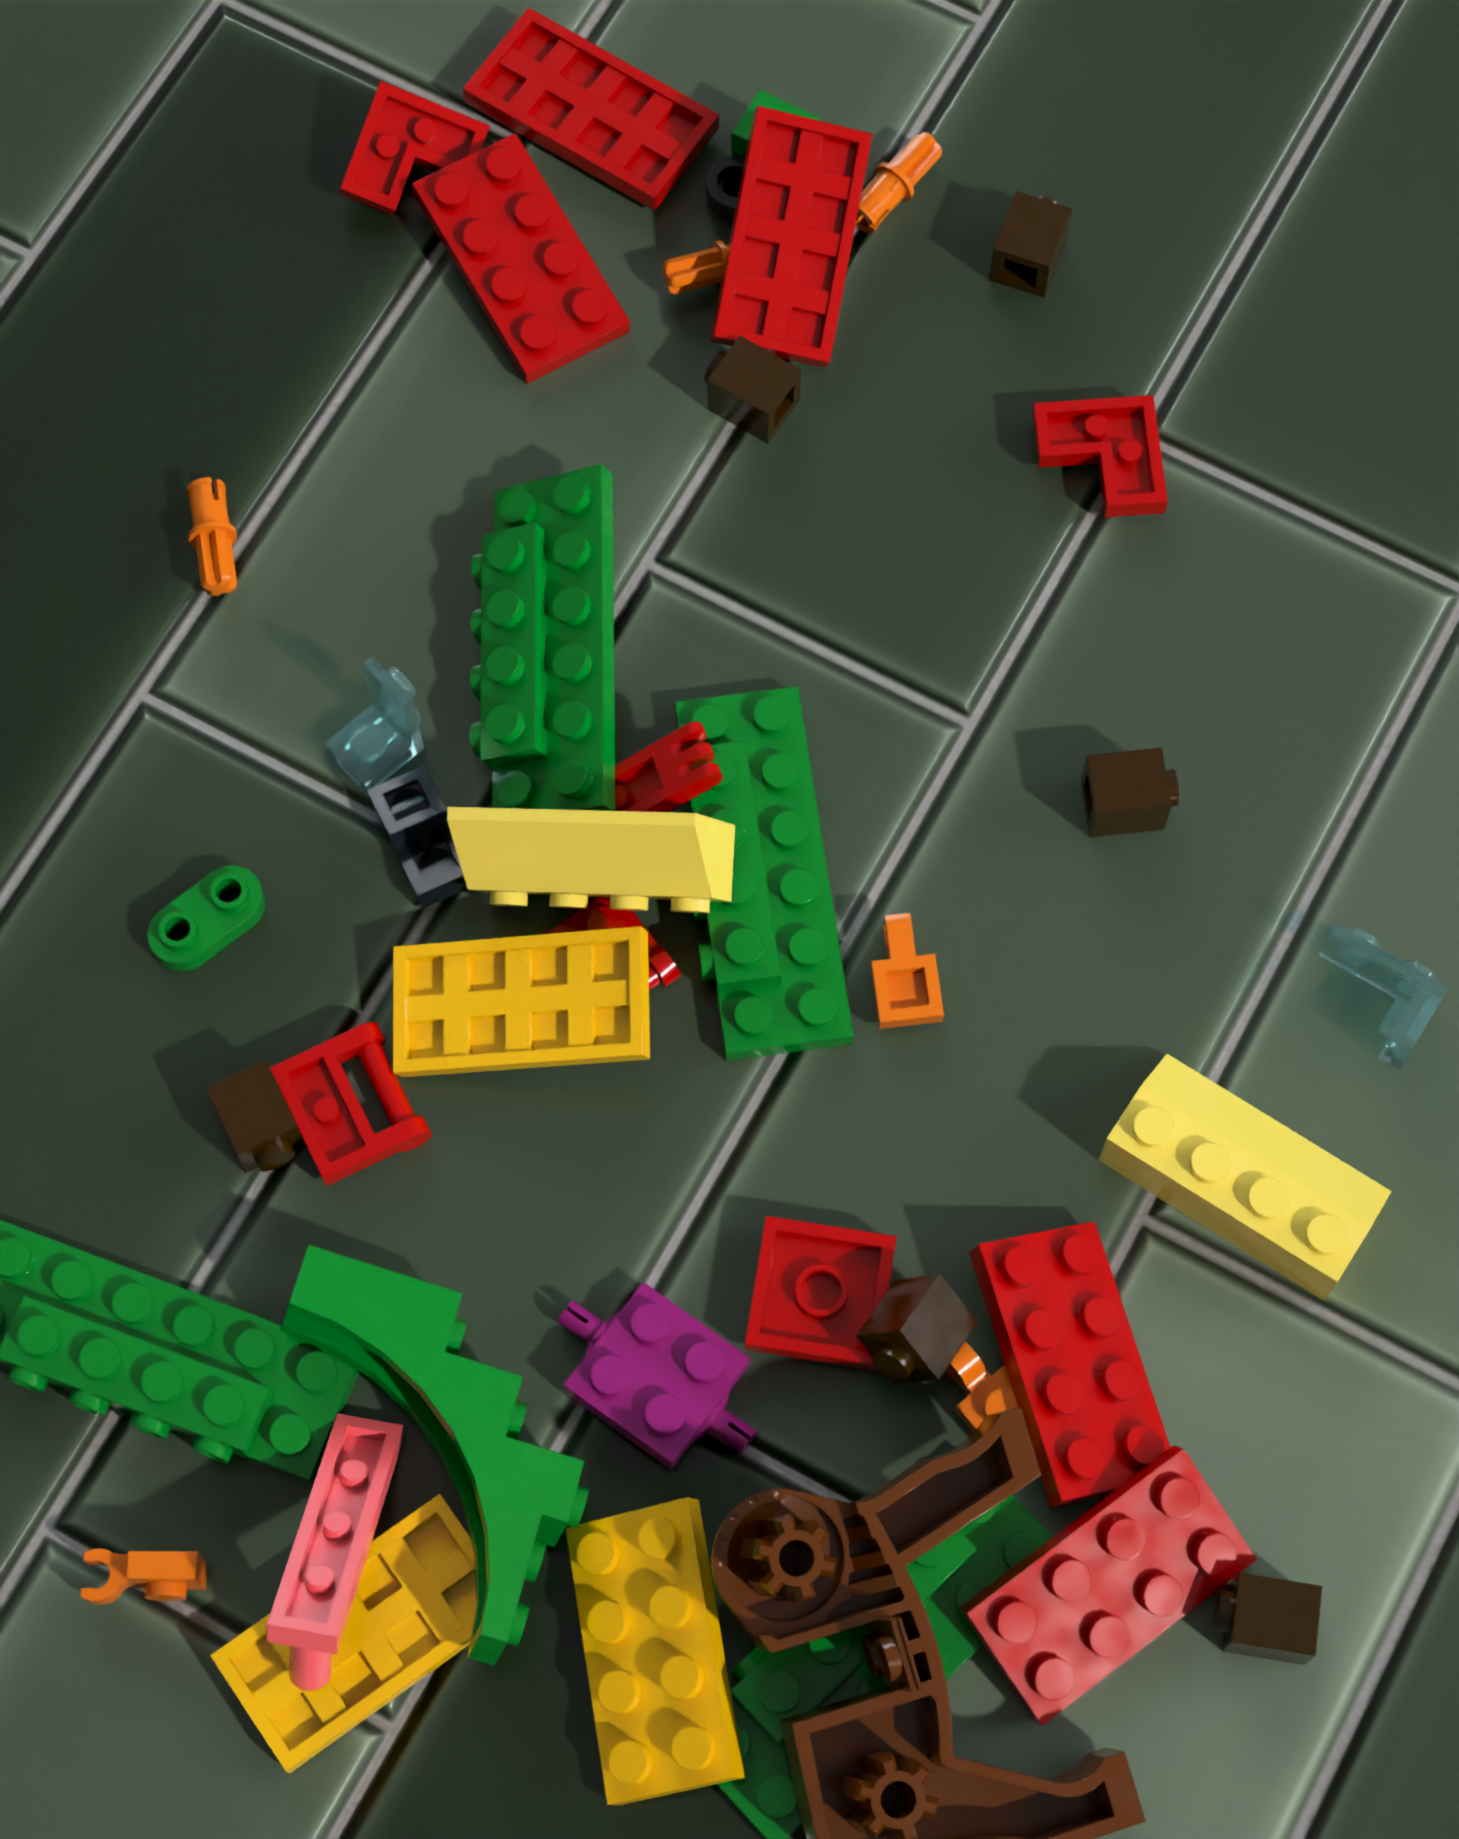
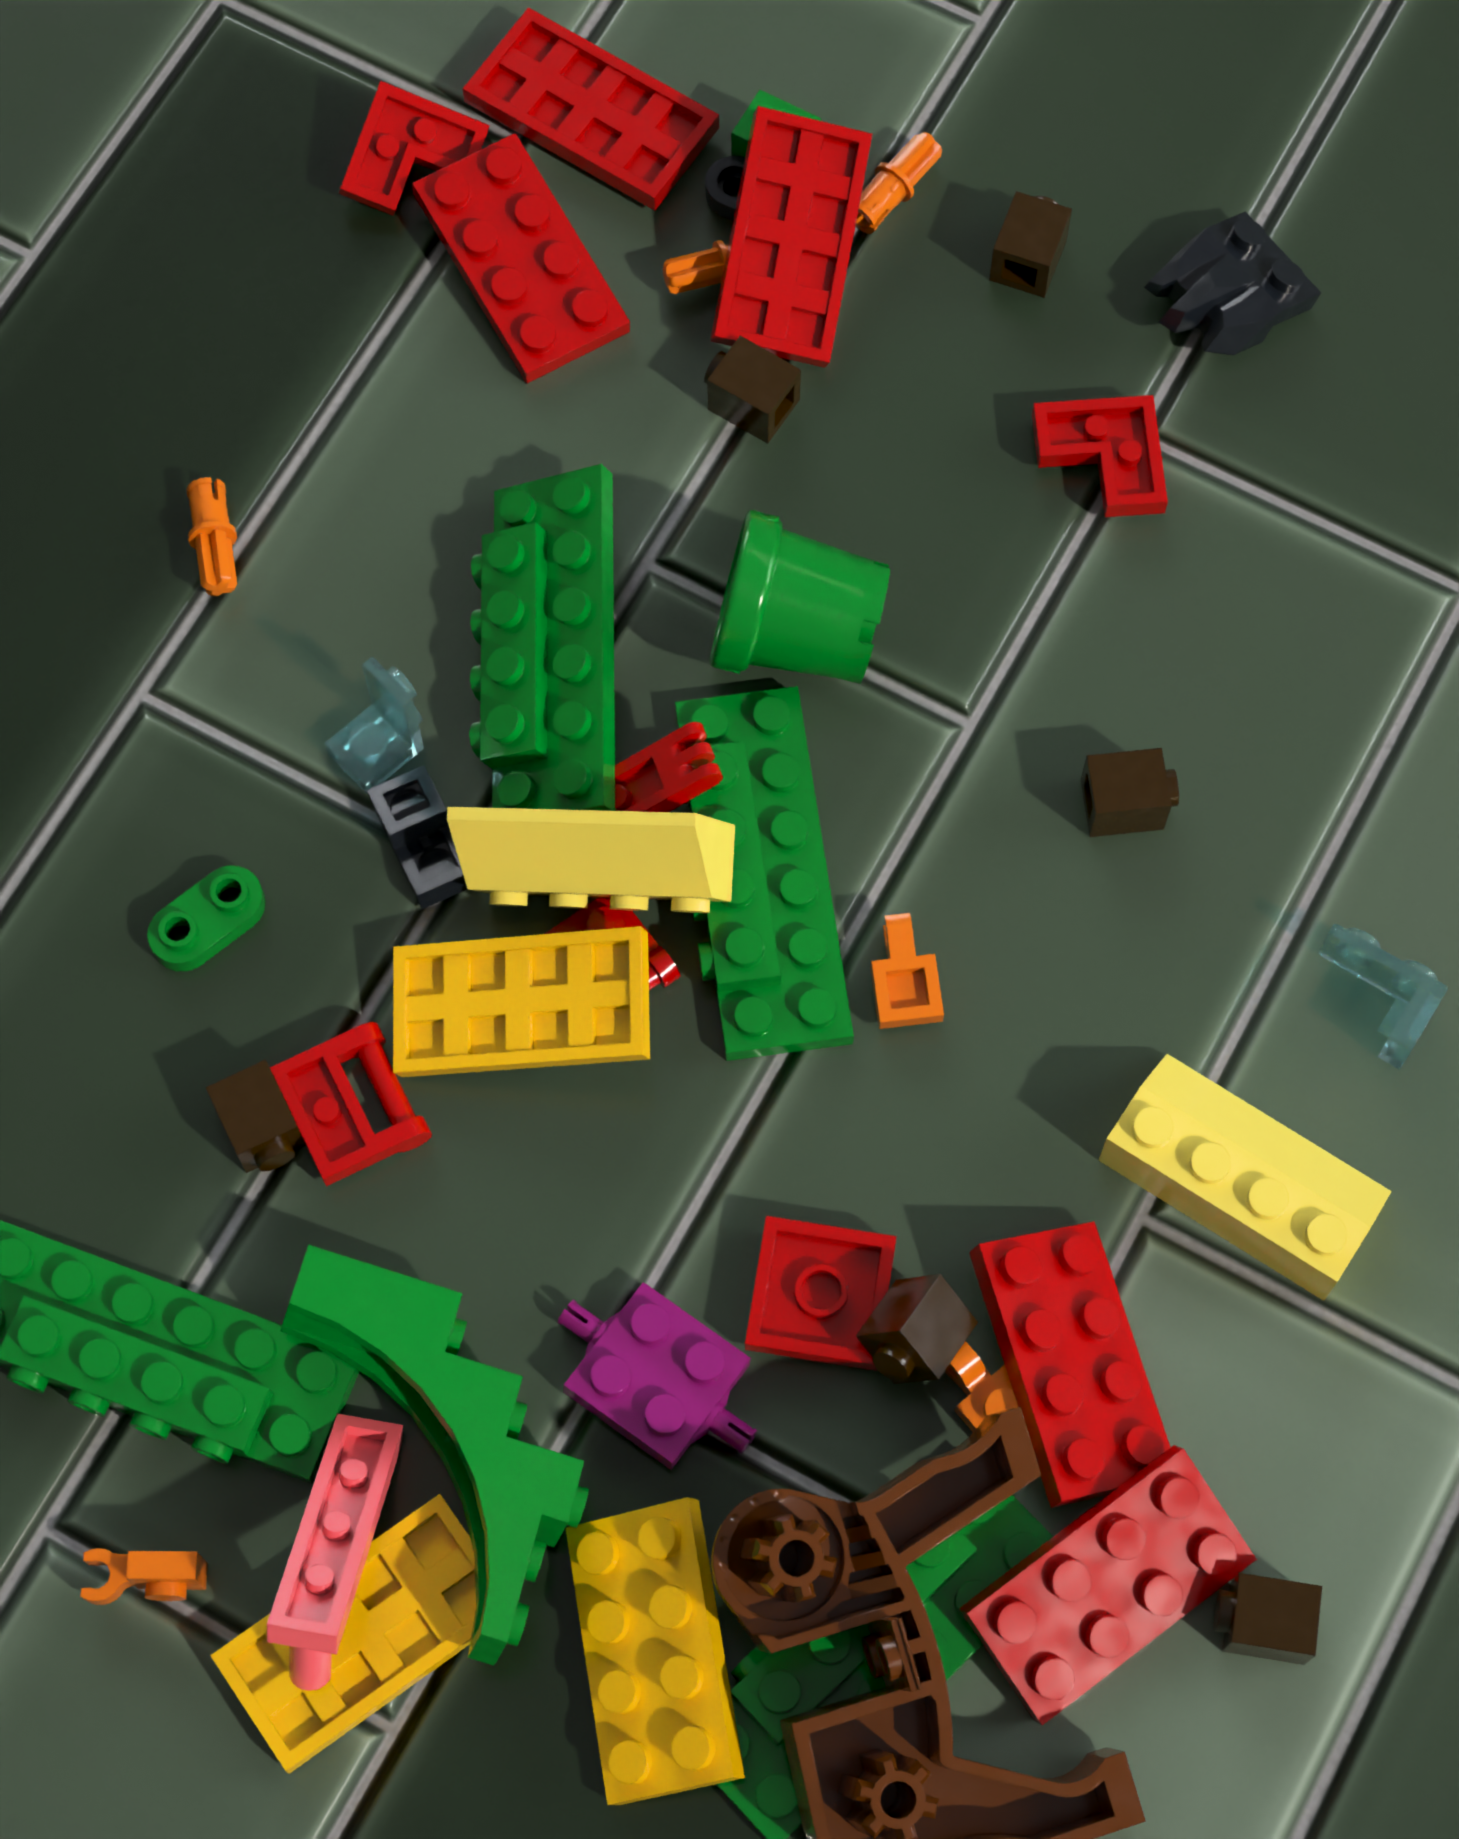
(797, 604): none -> green piece
(1232, 286): none -> black plate

